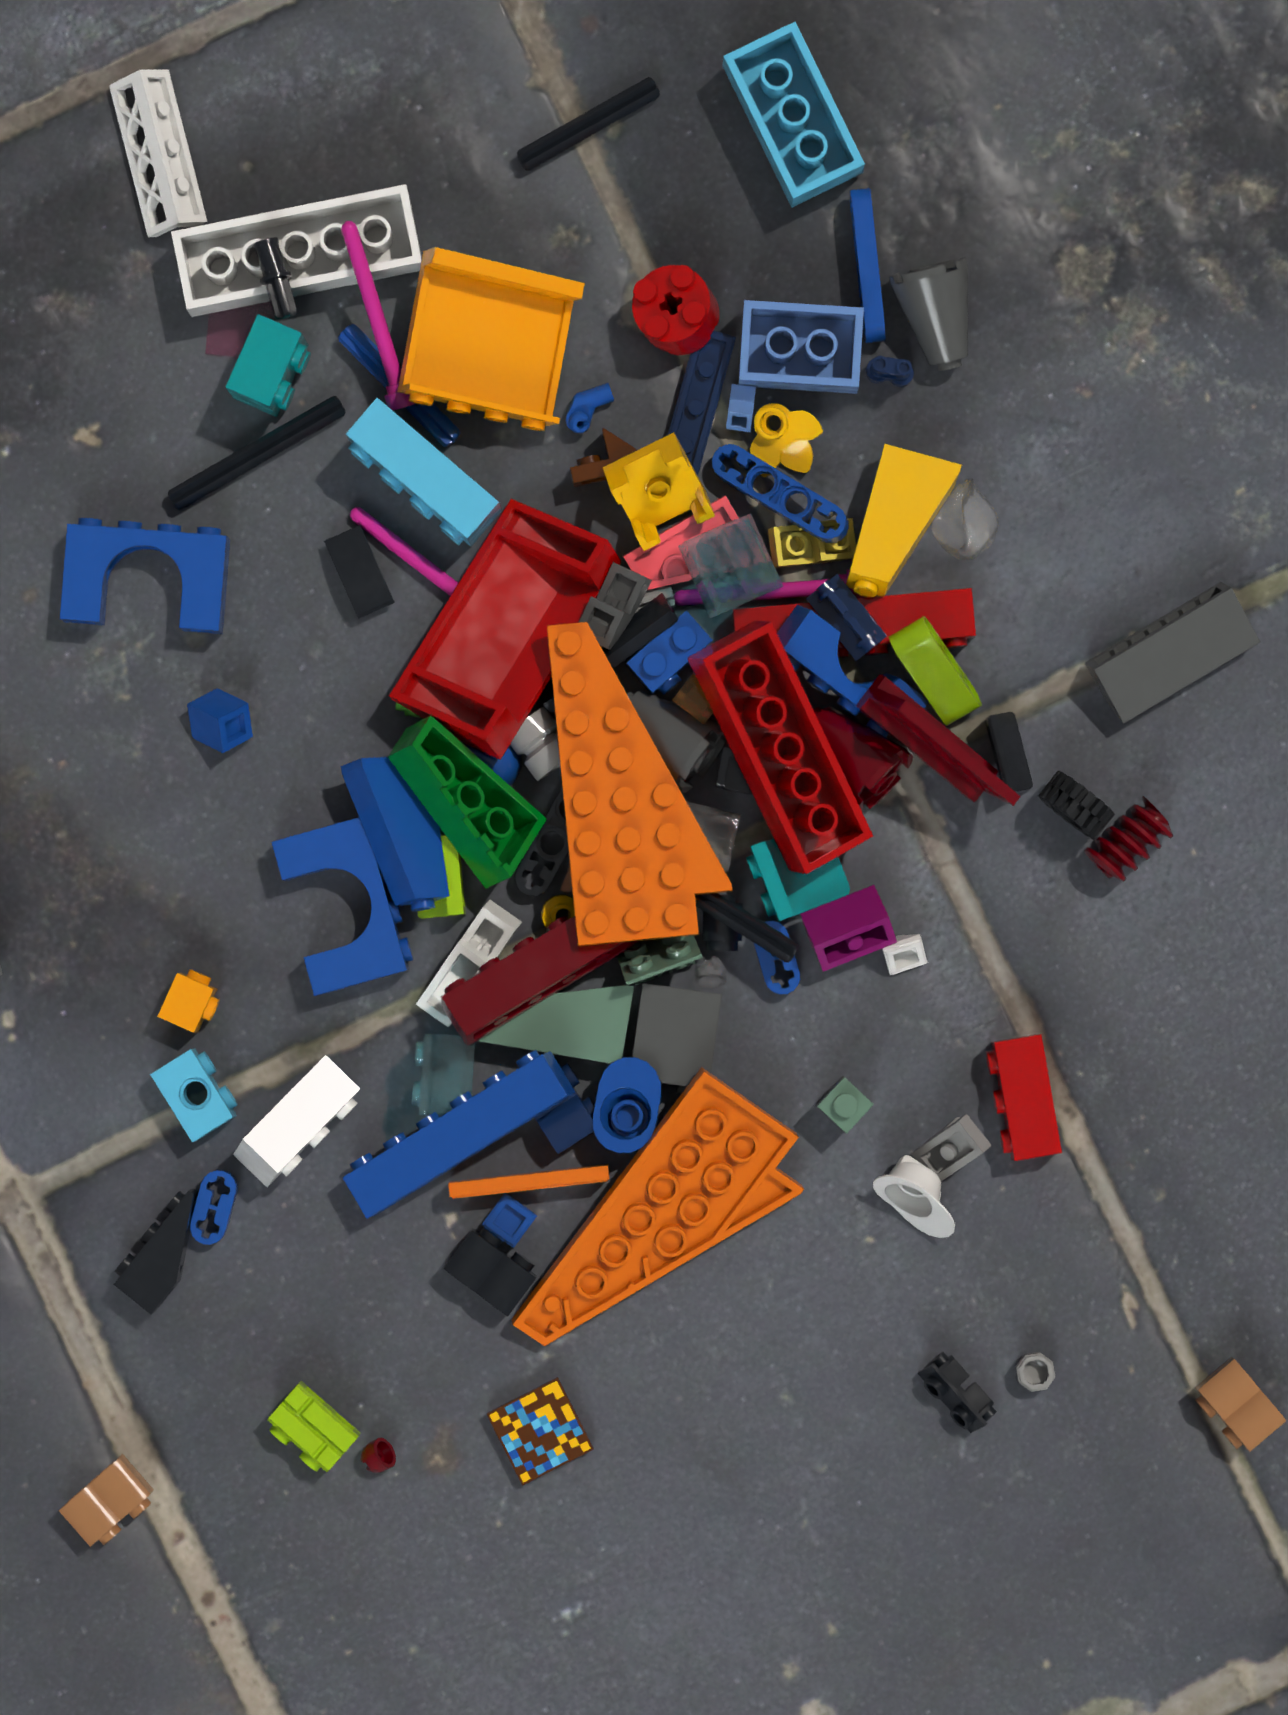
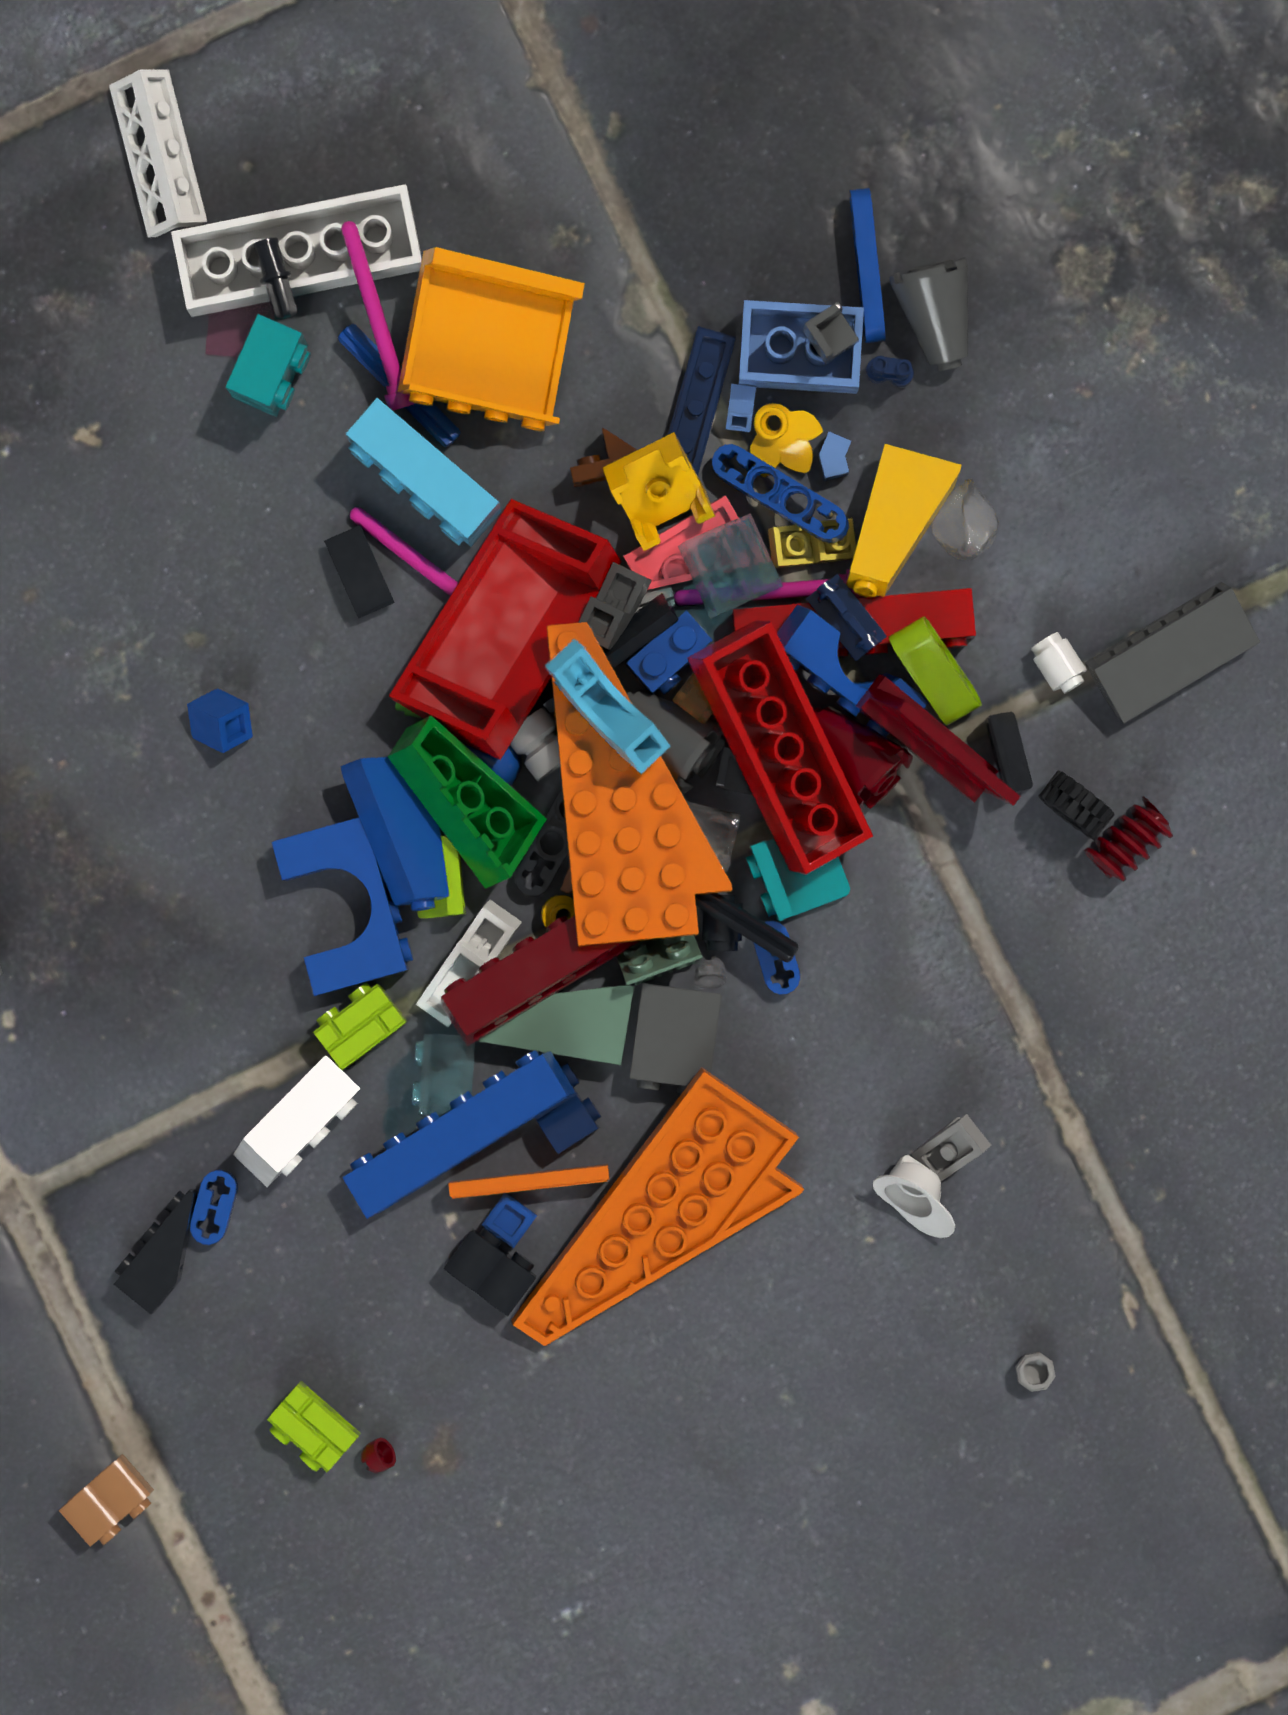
(96, 550): blue arch -> none
(173, 1083): medium azure brick -> none
(189, 1001): light orange brick -> none
(256, 452): black axle -> none
(359, 1026): none -> lime brick
(540, 1431): tile -> none
(583, 406): blue arm -> none
(588, 123): black axle -> none
(606, 708): none -> medium azure arch
(627, 1105): blue piece -> none
(696, 306): red brick -> none
(793, 114): medium azure brick -> none
(830, 333): none -> dark grey panel
(833, 458): none -> medium blue piece
(844, 1104): sand green brick -> none
(848, 928): magenta brick -> none
(905, 954): white slope -> none
(967, 1407): black hinge -> none
(1024, 1097): red brick -> none
(1059, 663): none -> white brick
(1239, 1404): medium nougat brick -> none

